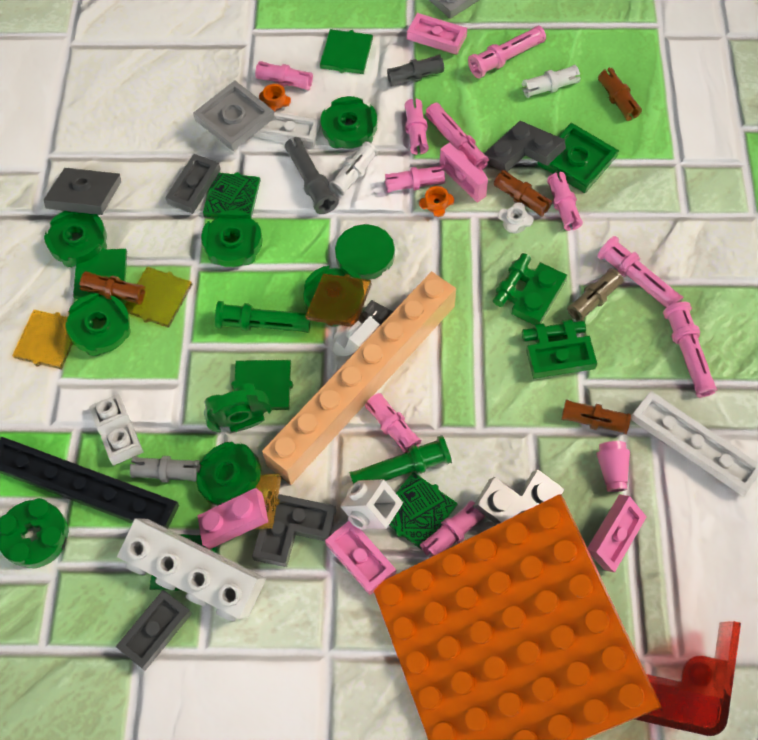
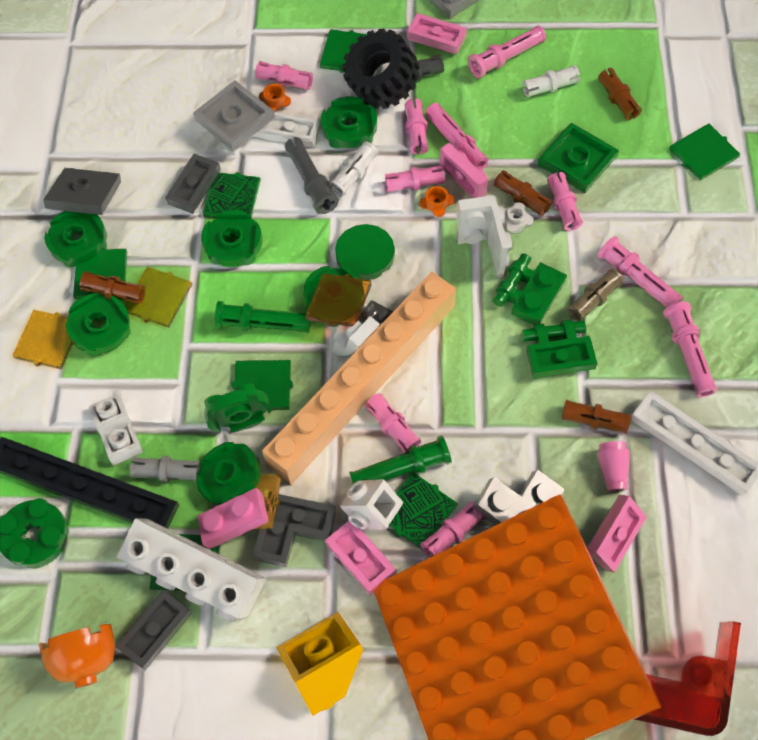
(79, 655): none -> orange cylinder
(322, 662): none -> yellow slope
(368, 56): none -> black tyre
(484, 220): none -> white bracket
(524, 141): dark grey plate -> none
(704, 151): none -> green piece

